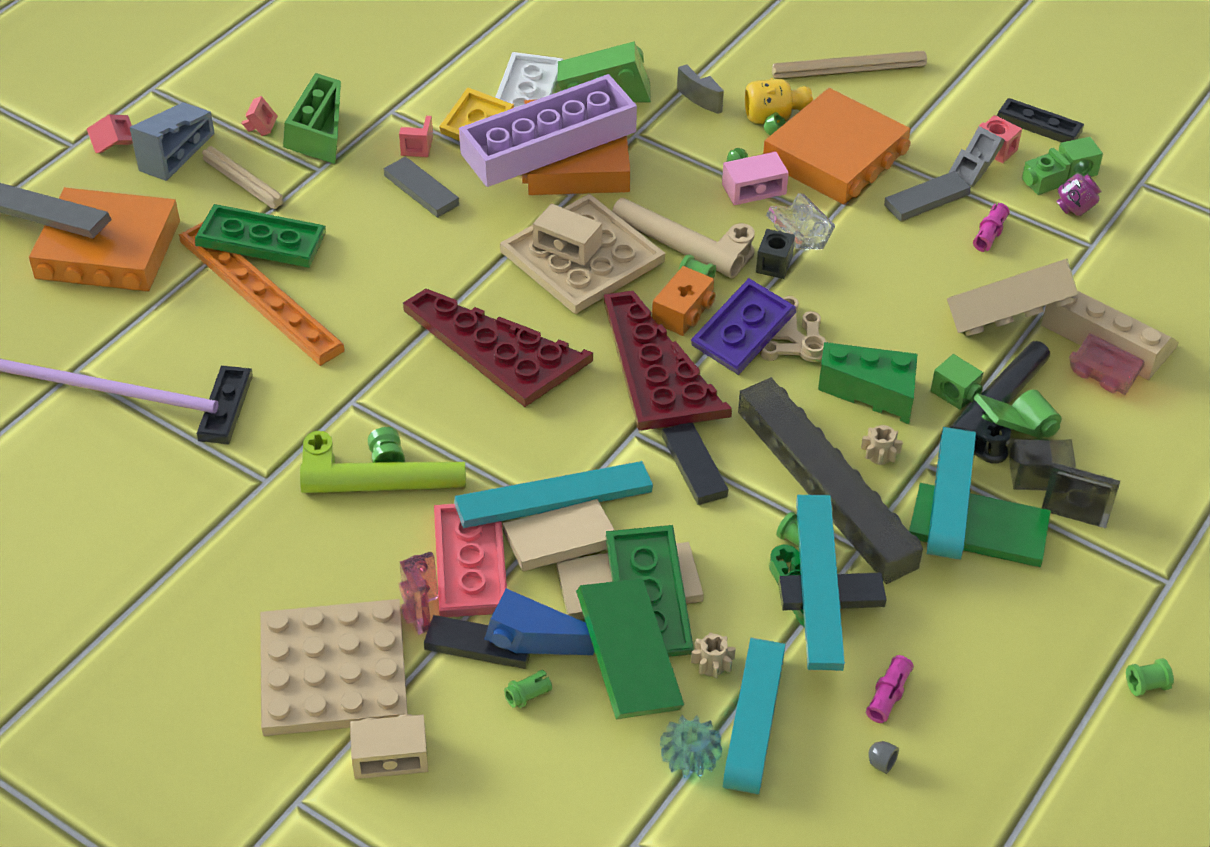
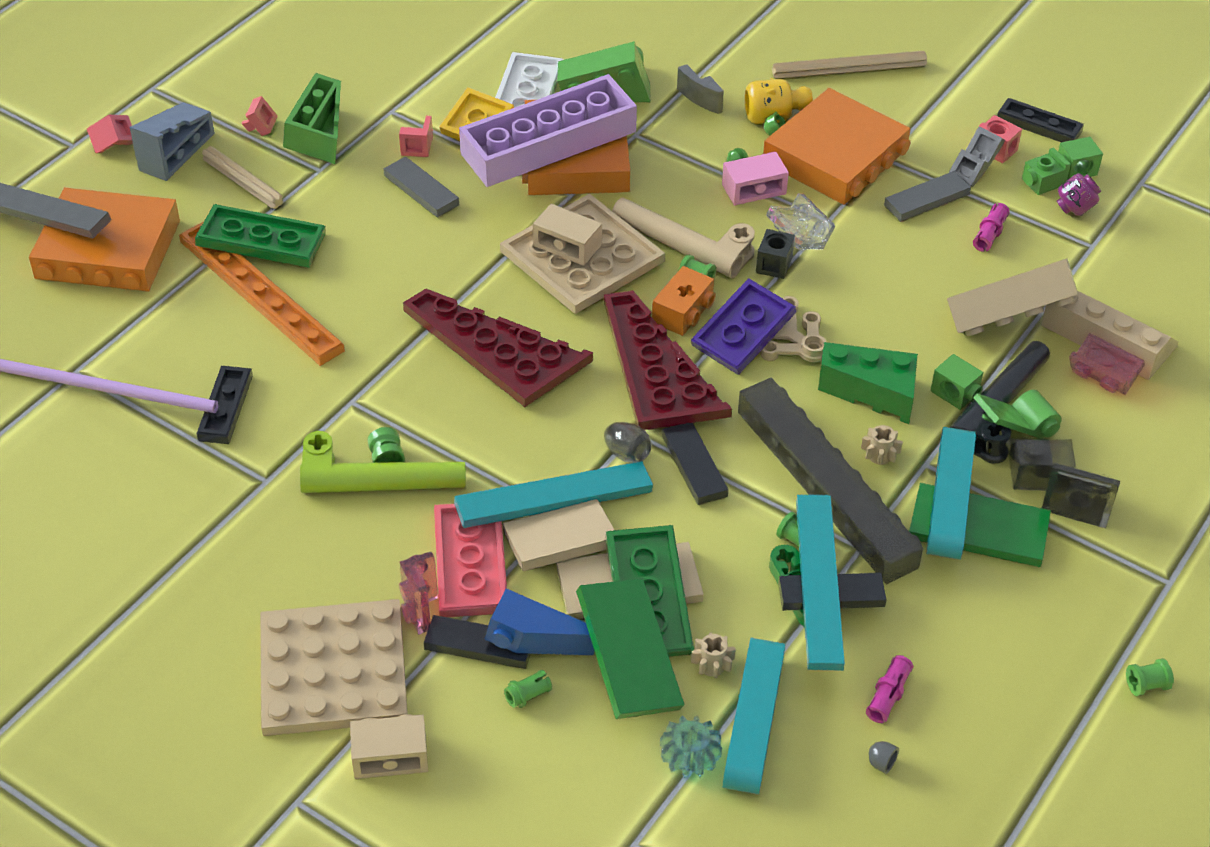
(628, 441): none -> clear smoke animal

